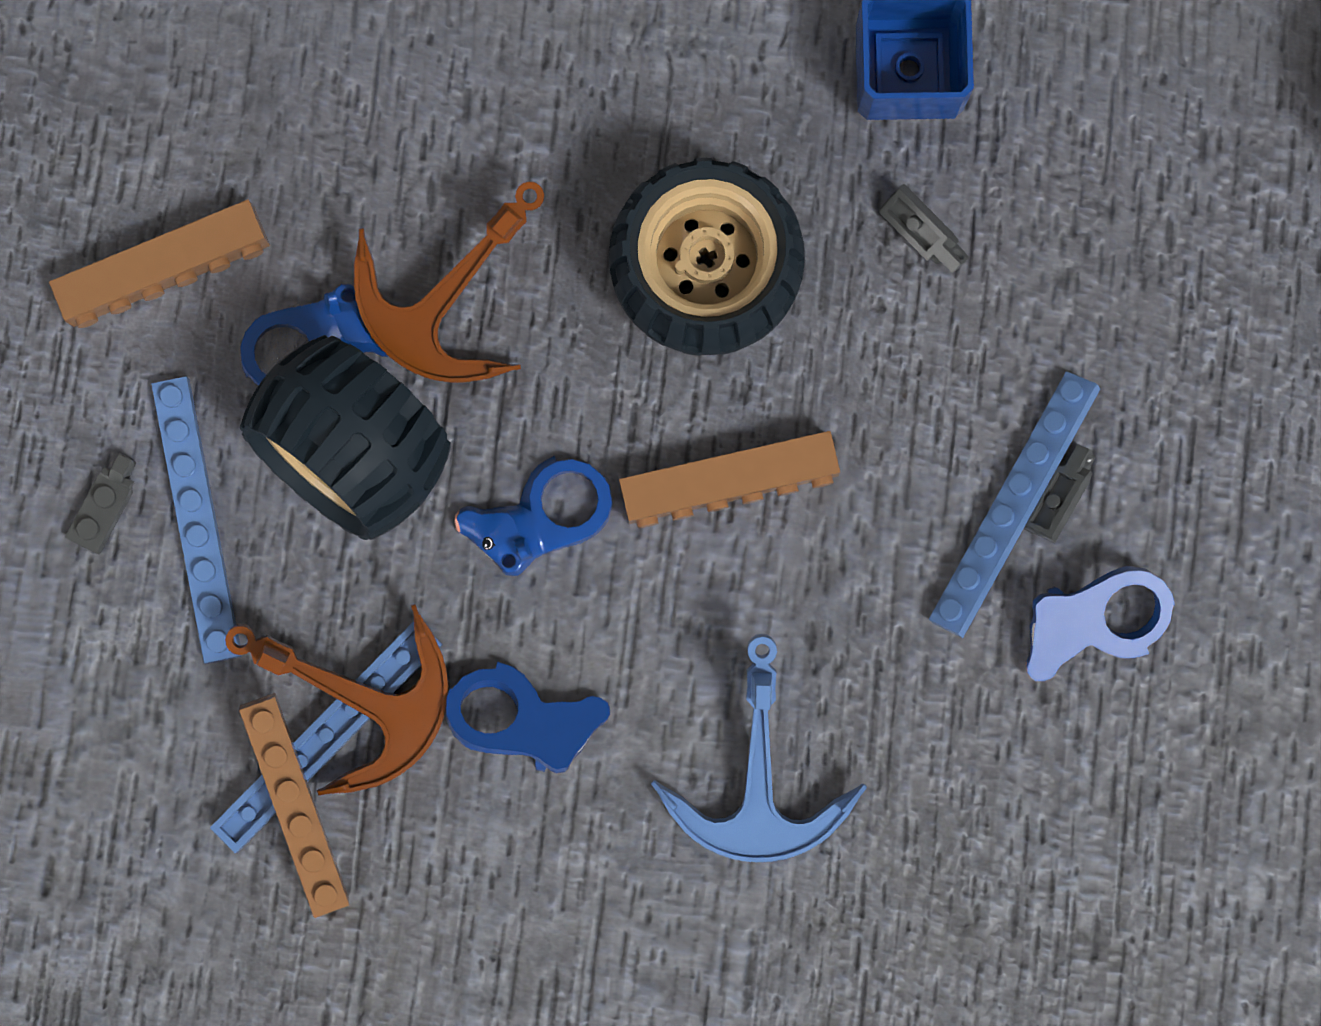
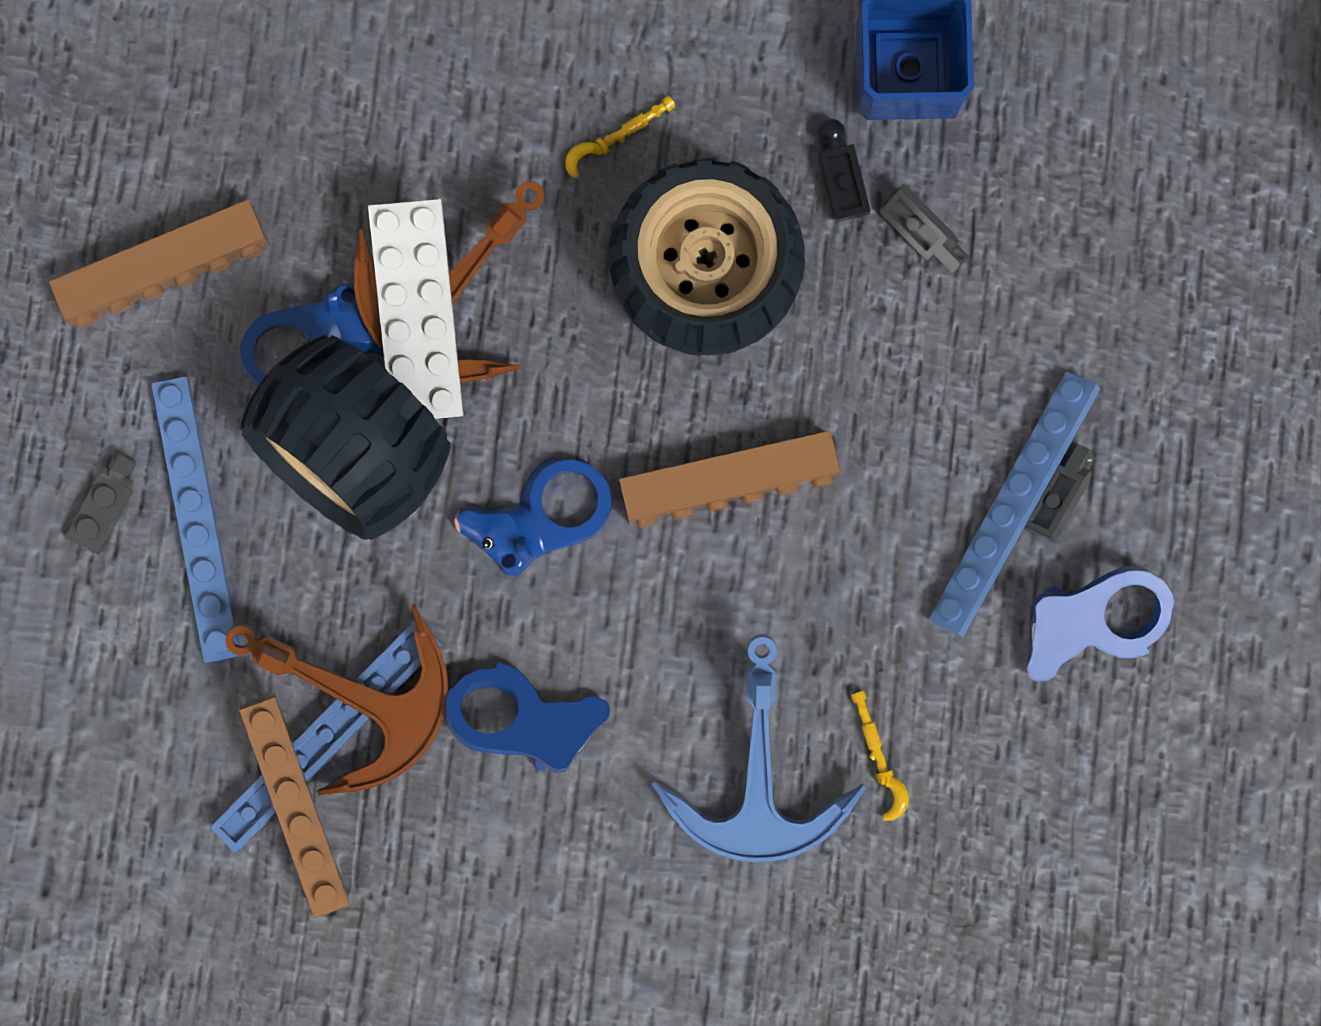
(417, 302): none -> white plate
(628, 129): none -> yellow piece
(842, 173): none -> black plate
(884, 777): none -> yellow piece

